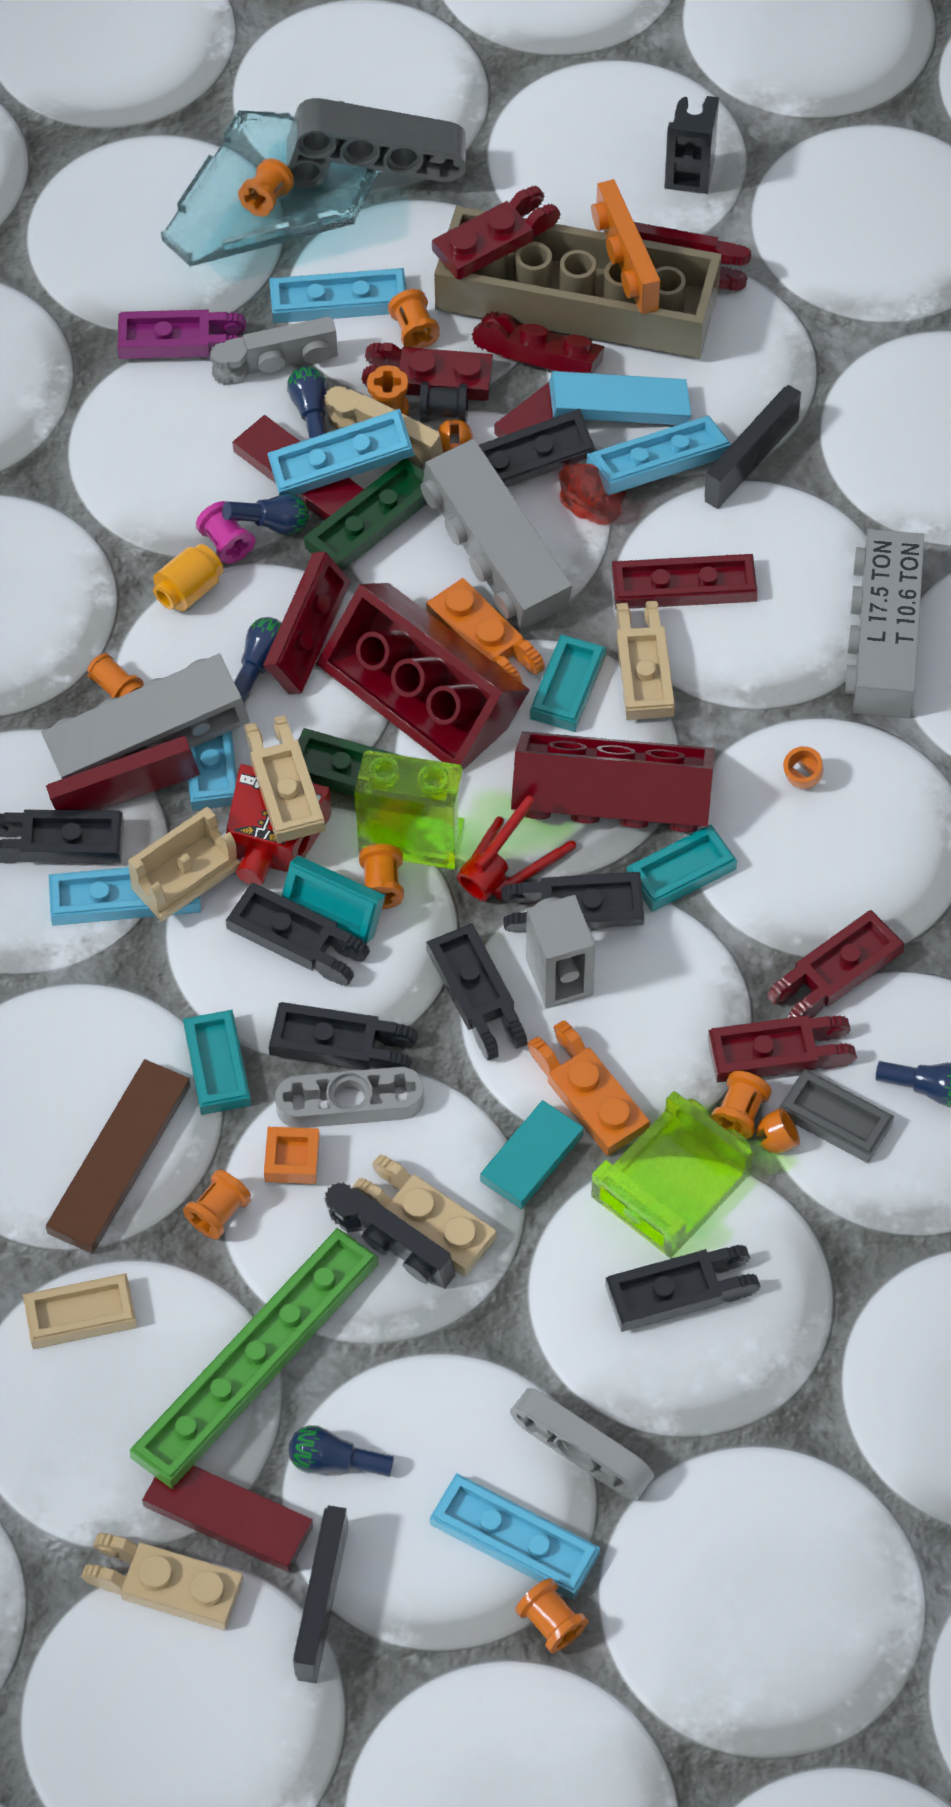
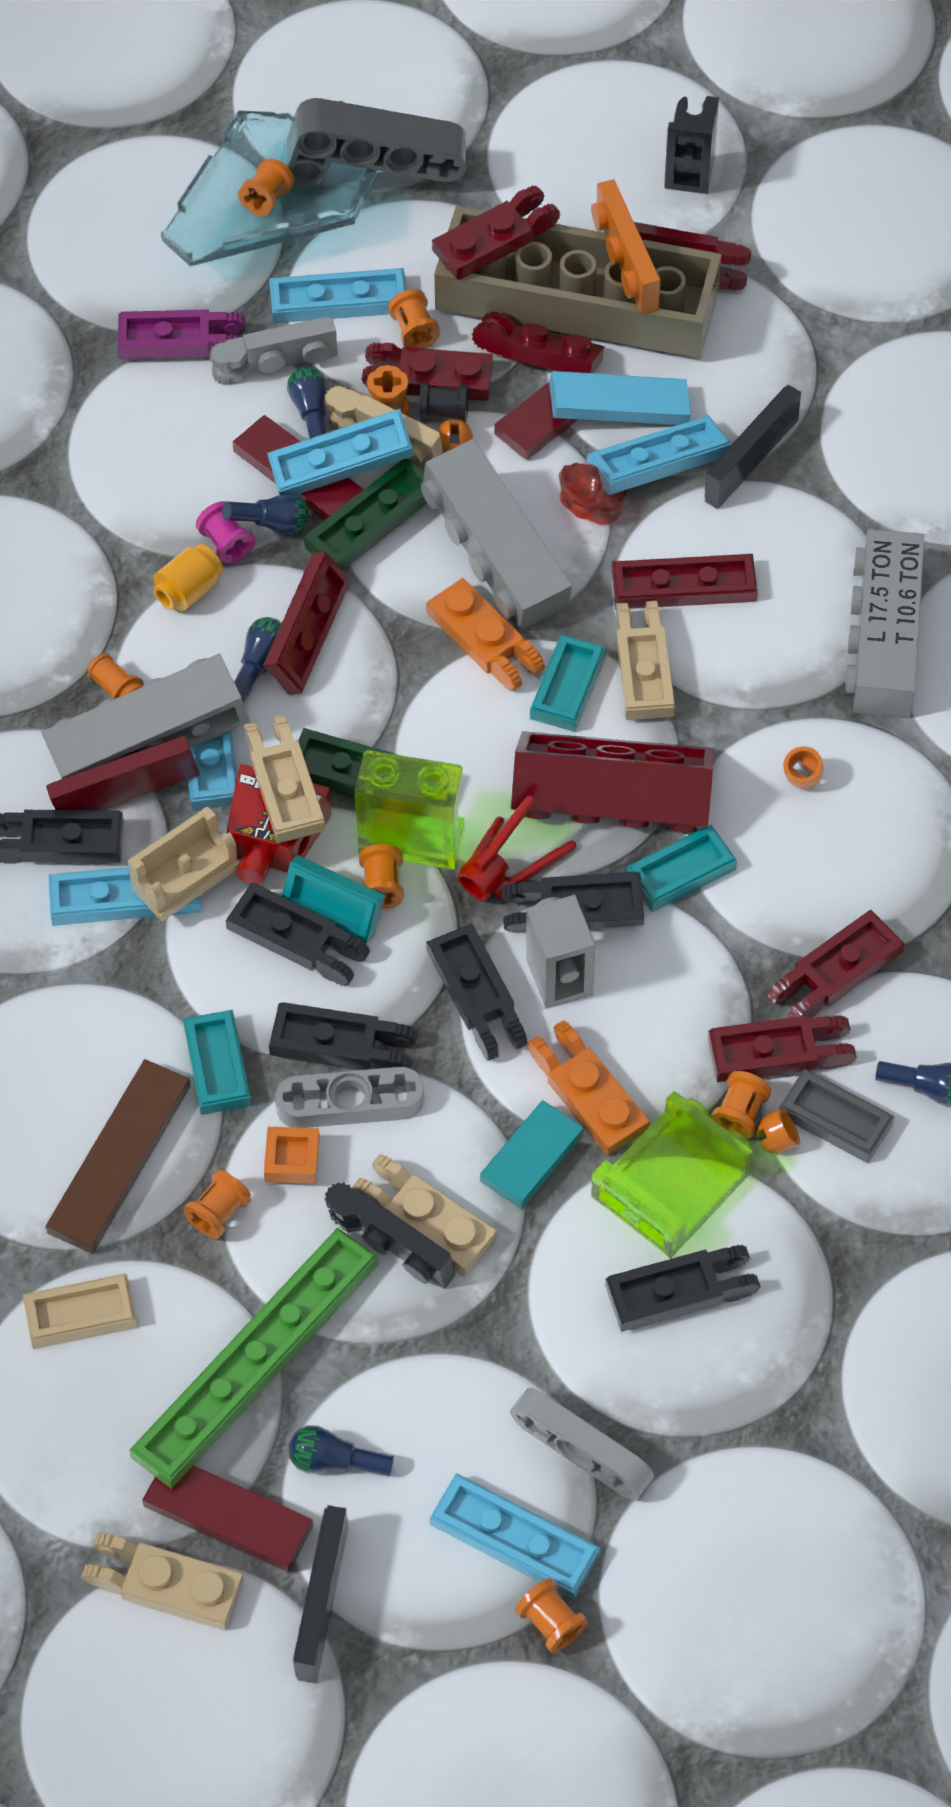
(421, 675): dark red slope -> none
(539, 448): black tile -> none

